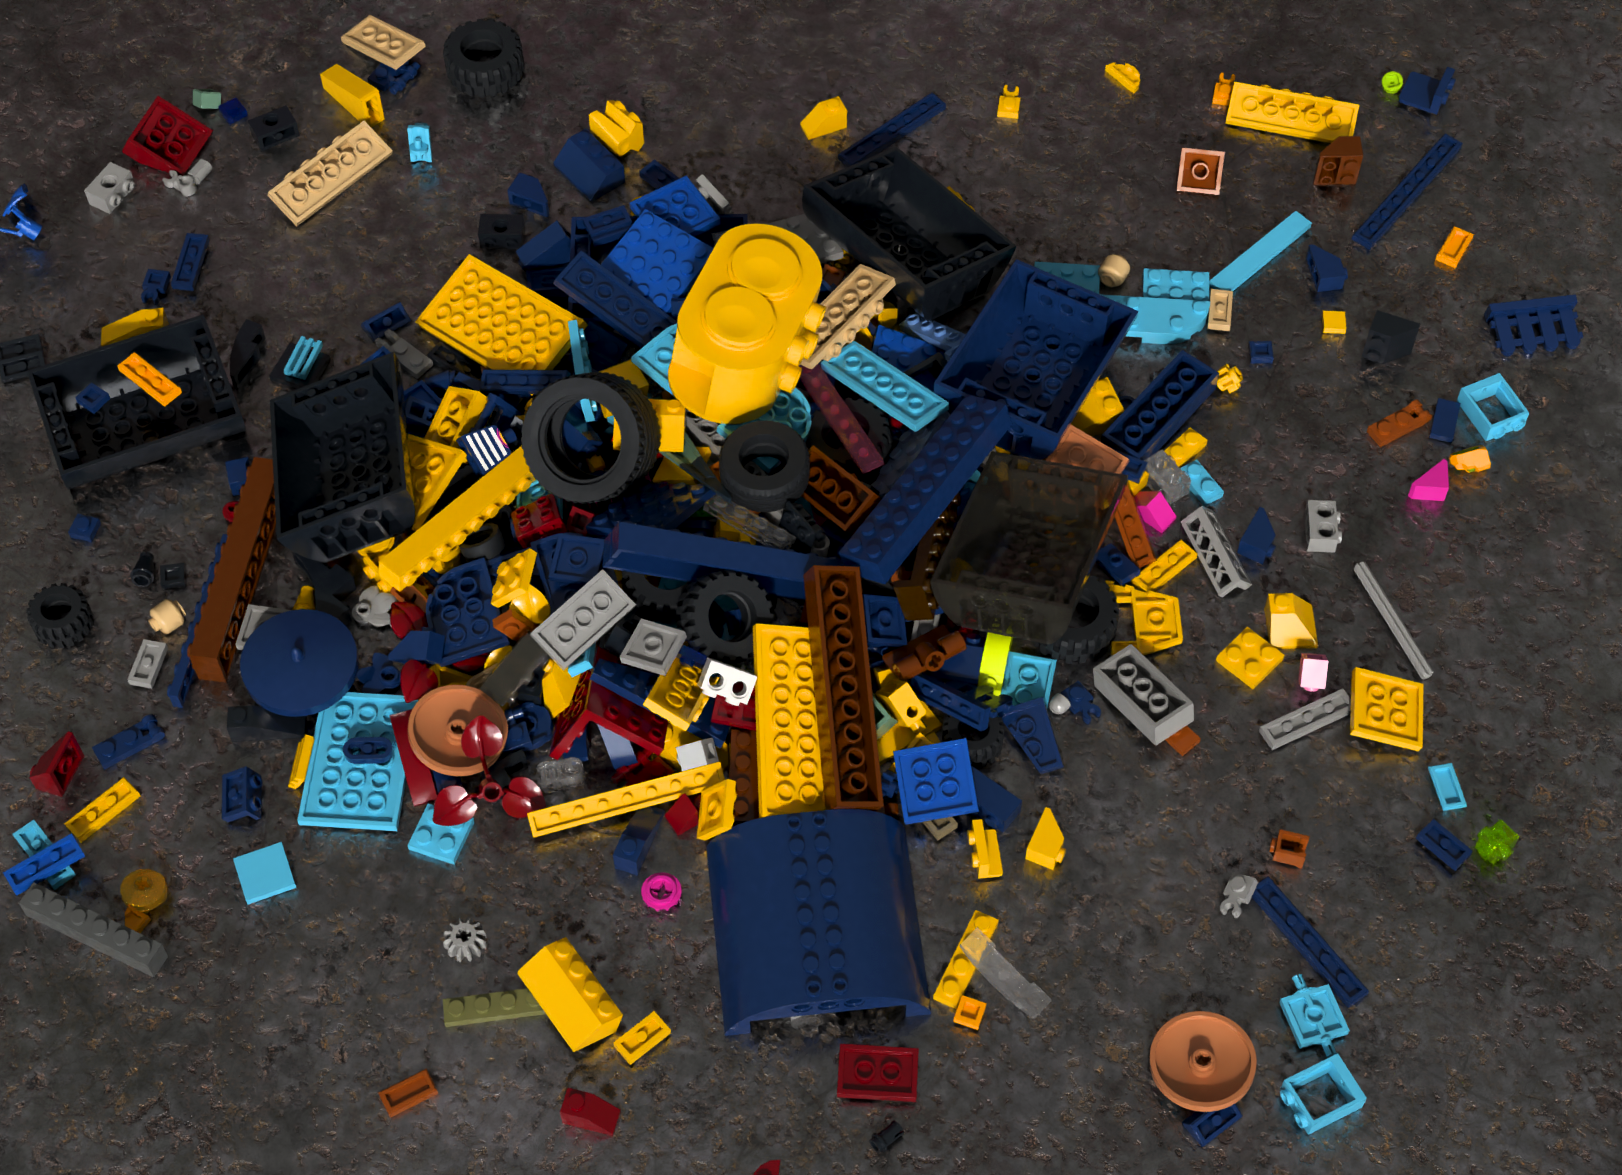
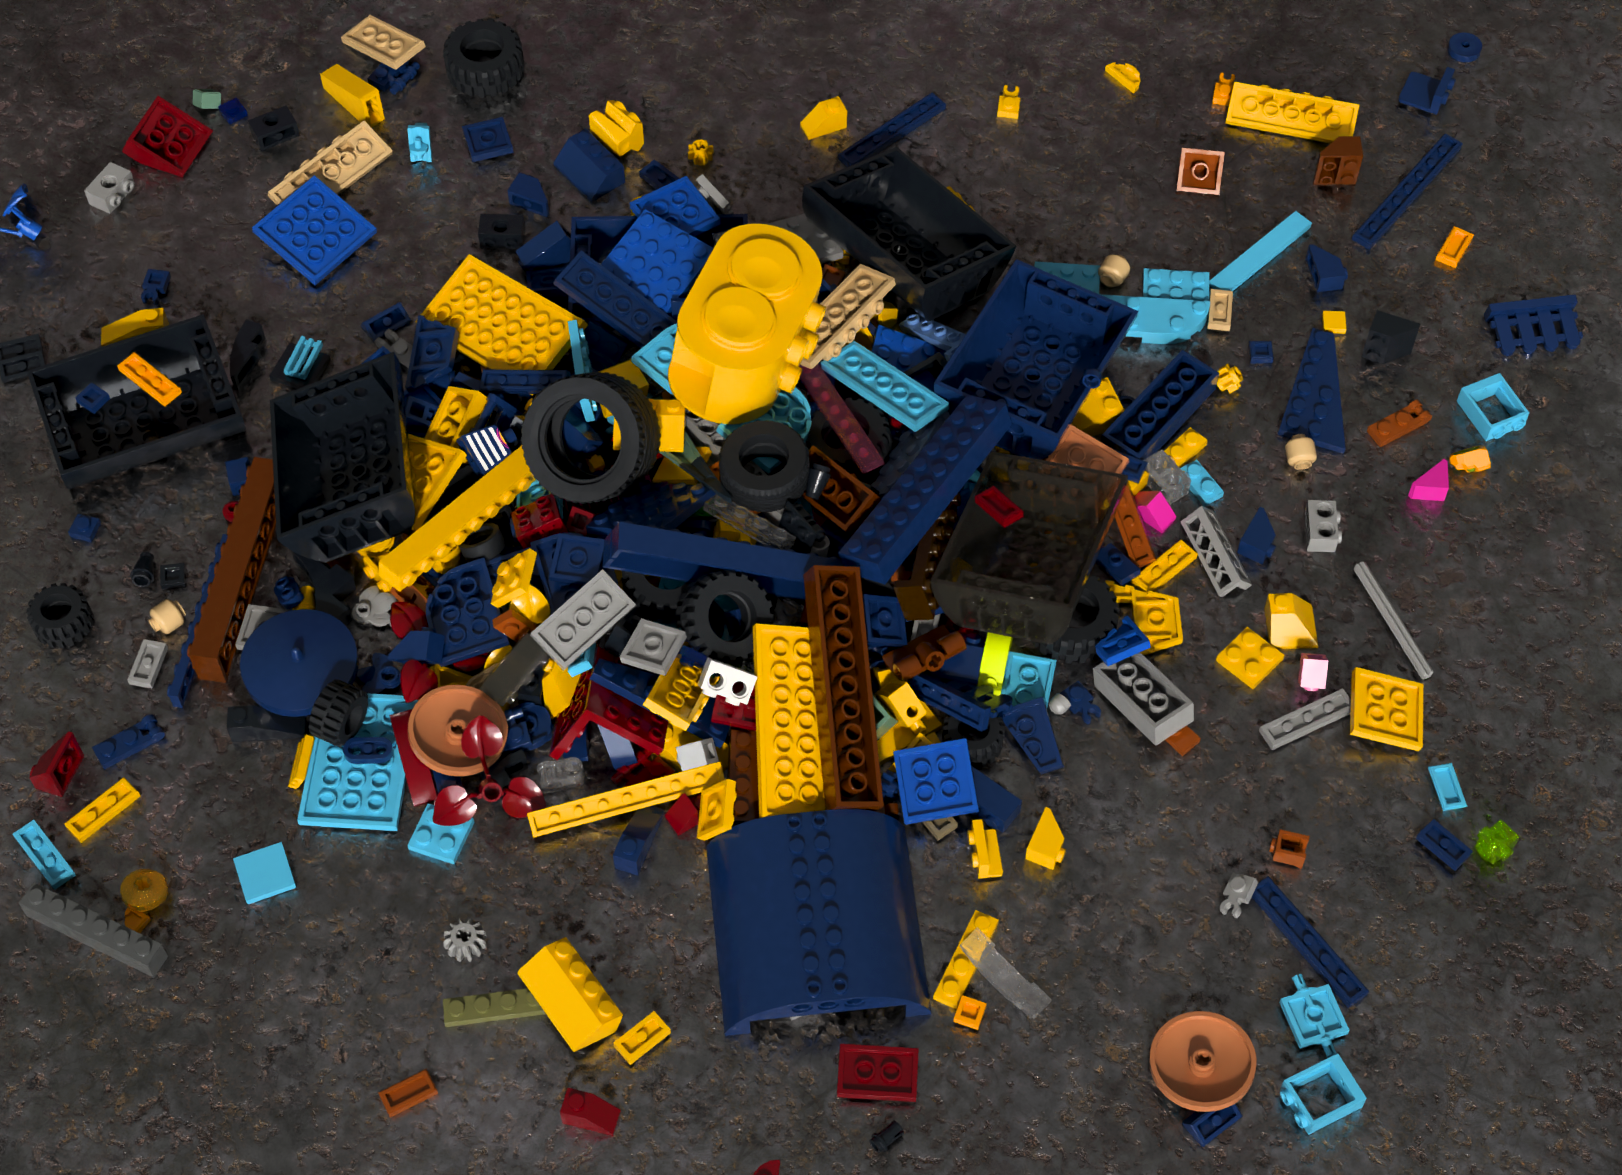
(44, 864): blue plate -> none
(188, 183): light grey bar -> none
(190, 261): dark blue plate -> none
(241, 794): dark blue bracket -> none
(288, 592): none -> dark blue plate
(314, 230): none -> blue plate
(338, 712): none -> black tyre
(431, 353): none -> dark blue wing
(487, 139): none -> dark blue plate
(607, 225): dark blue plate -> none
(655, 883): dark pink gear -> none
(700, 152): none -> yellow gear
(817, 480): none -> black cone
(999, 506): none -> dark red tile
(1095, 380): none -> dark blue hinge
(1122, 643): none -> blue wing
(1300, 452): none -> tan head
(1315, 397): none -> dark blue wing
(1392, 82): lime tile -> none
(1444, 420): dark blue tile -> none
(1464, 47): none -> dark blue piece

